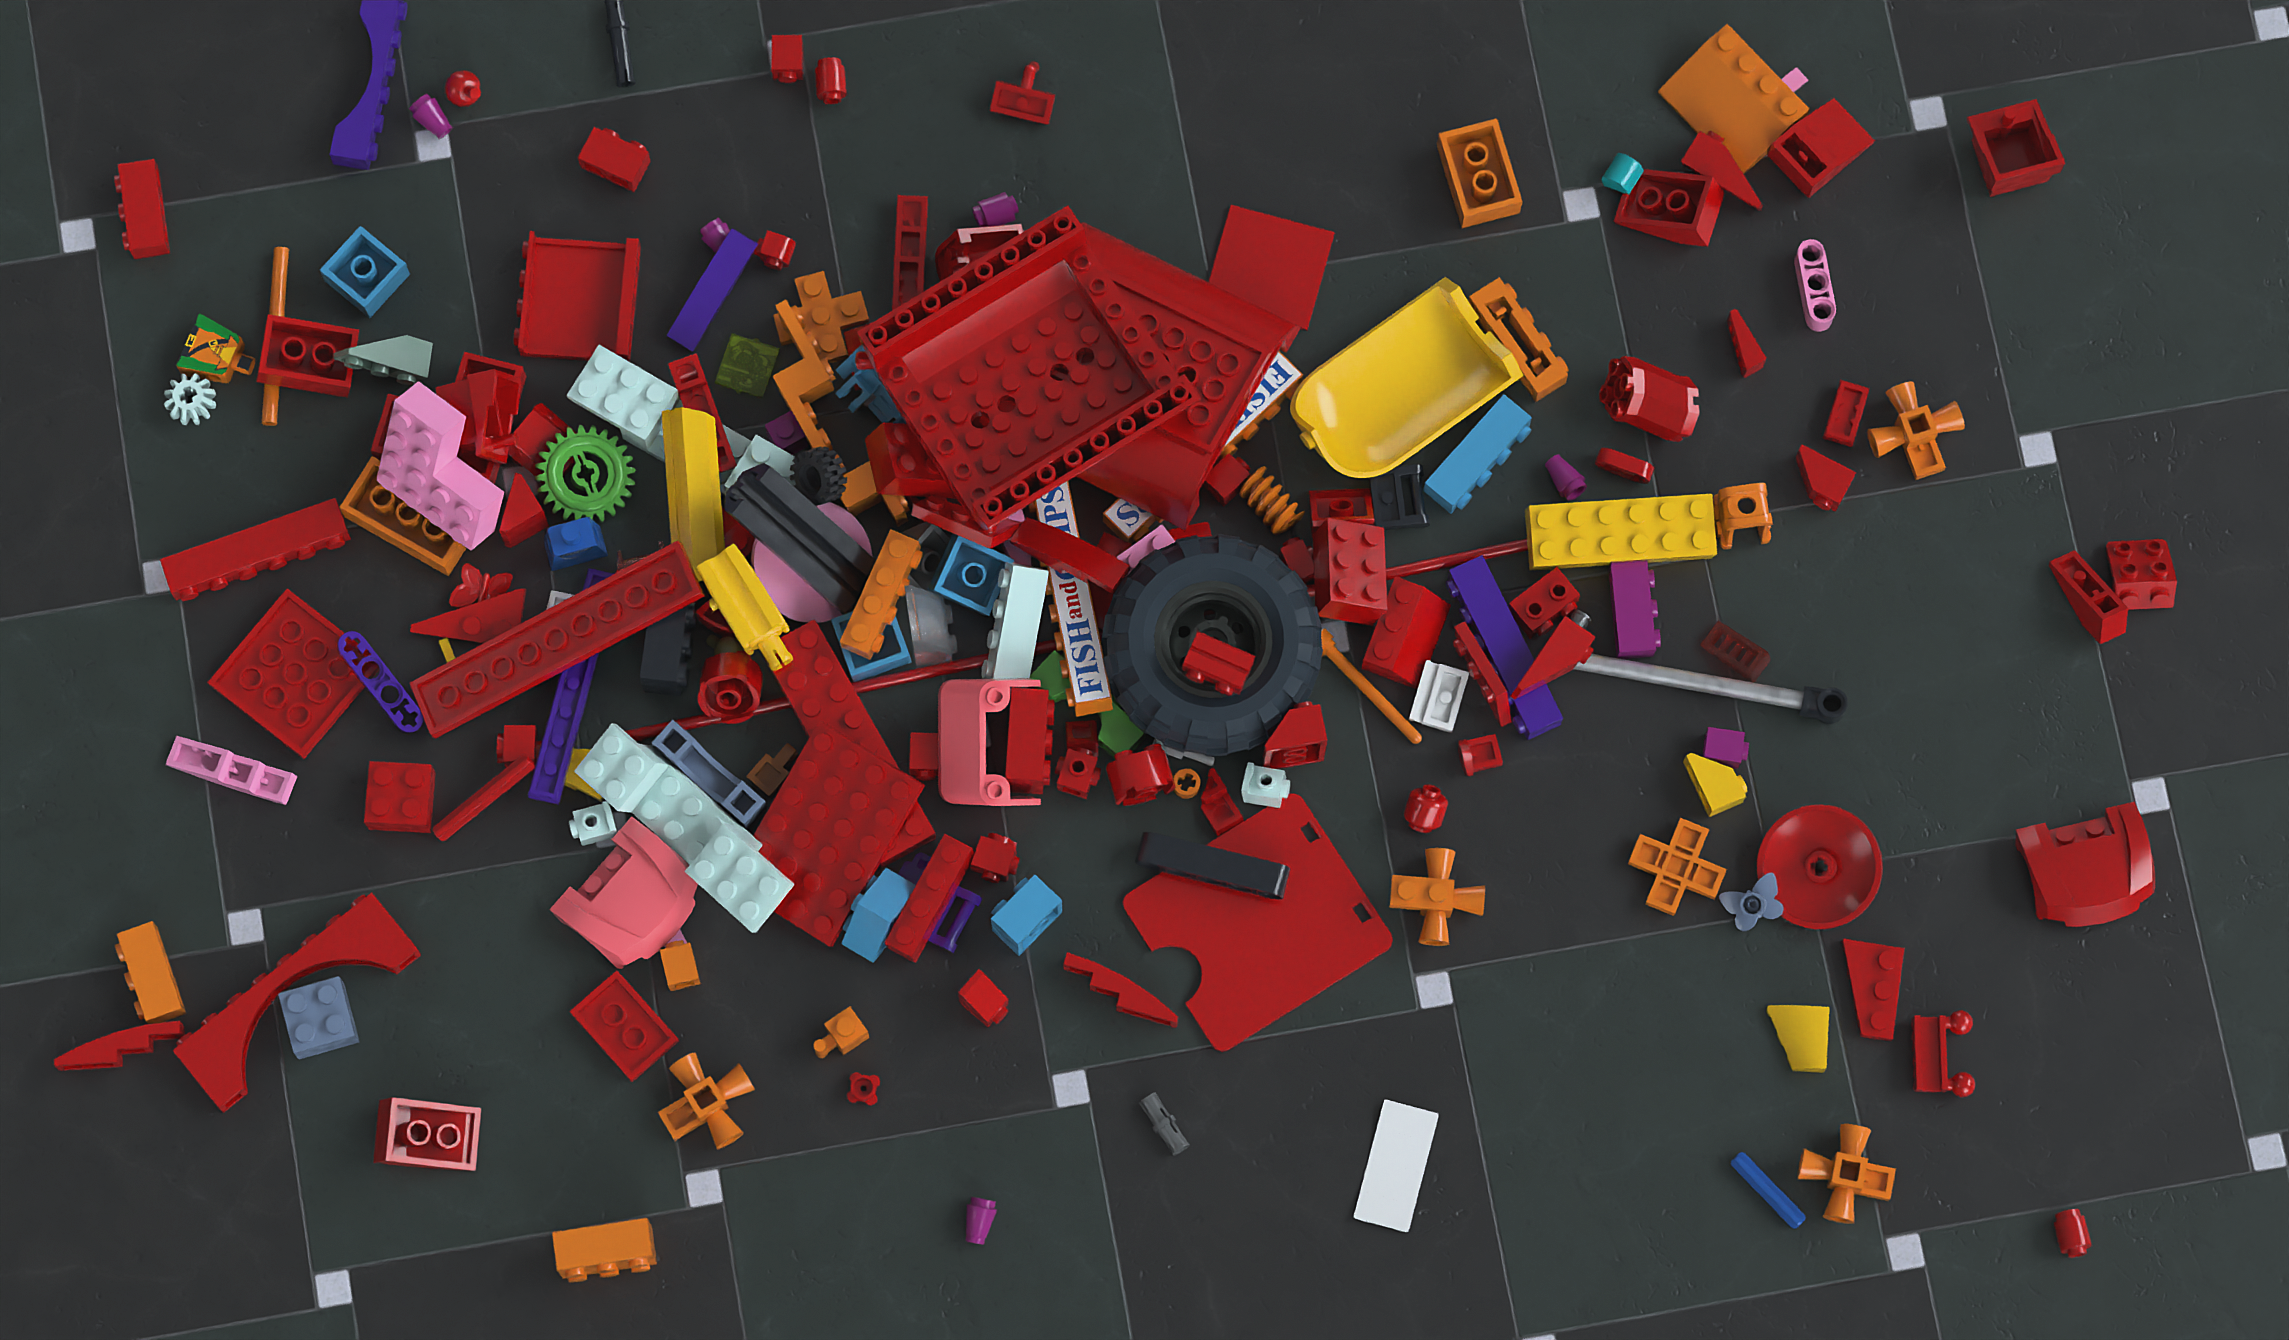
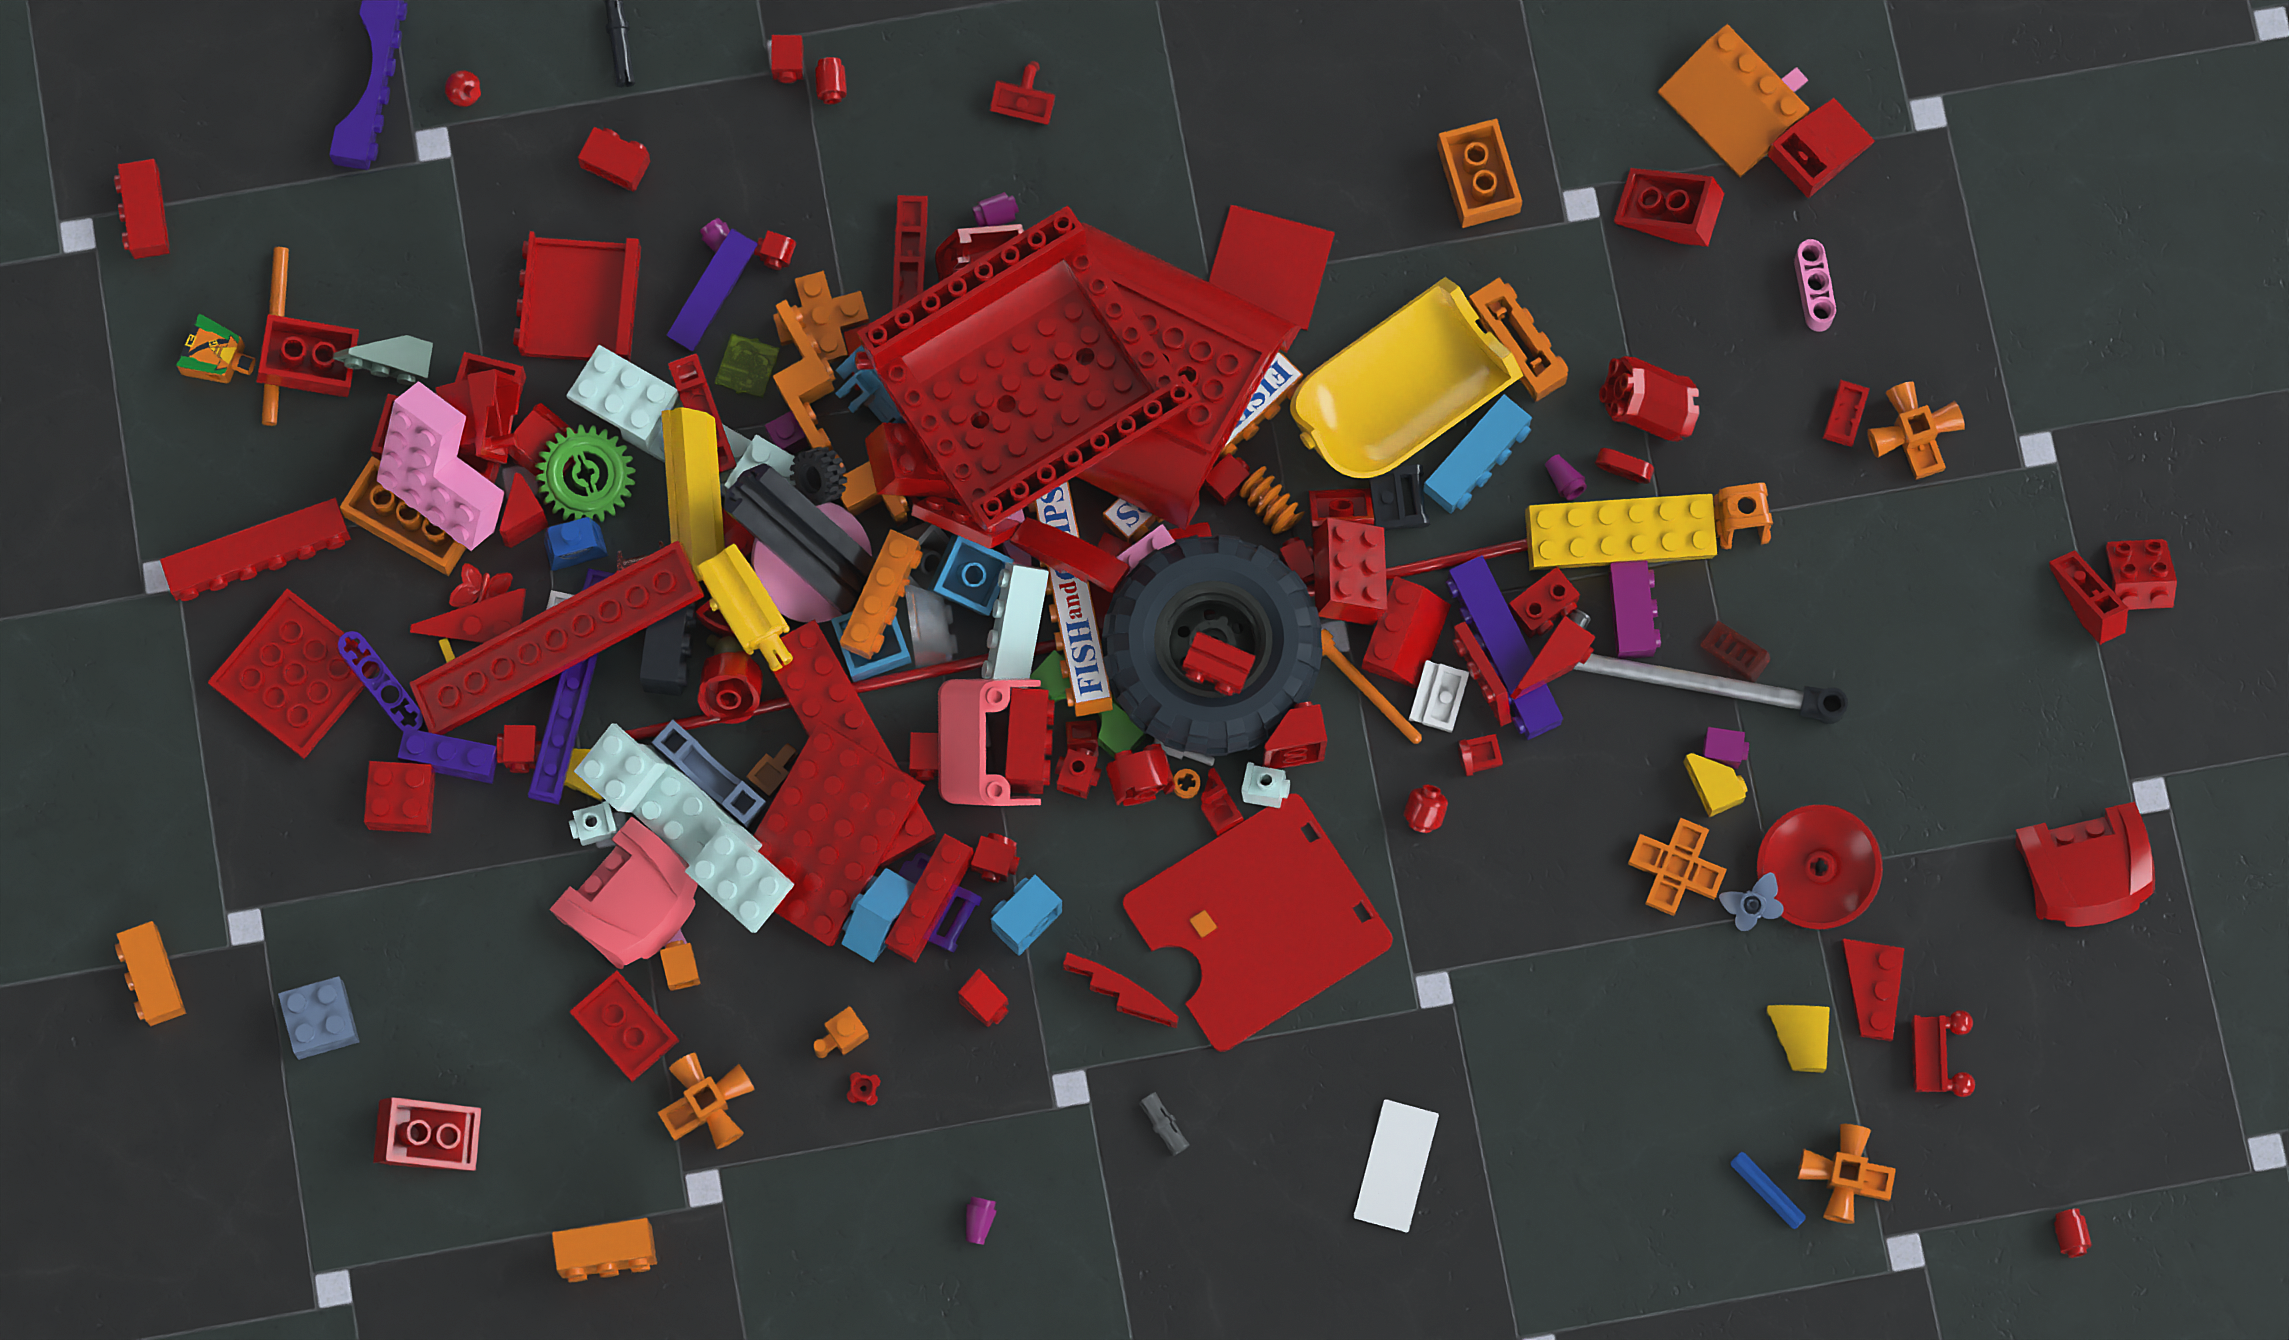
(108, 1050): red slope -> none
(179, 396): light aqua gear -> none
(220, 1047): red arch -> none
(231, 770): bright pink slope -> none
(365, 272): dark azure brick -> none
(430, 115): magenta cone -> none
(449, 755): none -> dark purple brick
(483, 797): red axle -> none
(1203, 923): none -> orange window
(1212, 865): black beam -> none
(1435, 896): orange brick -> none
(1622, 173): teal brick -> none
(1712, 158): red slope -> none
(1746, 347): red slope -> none
(1823, 478): red slope -> none
(2015, 147): red piece -> none

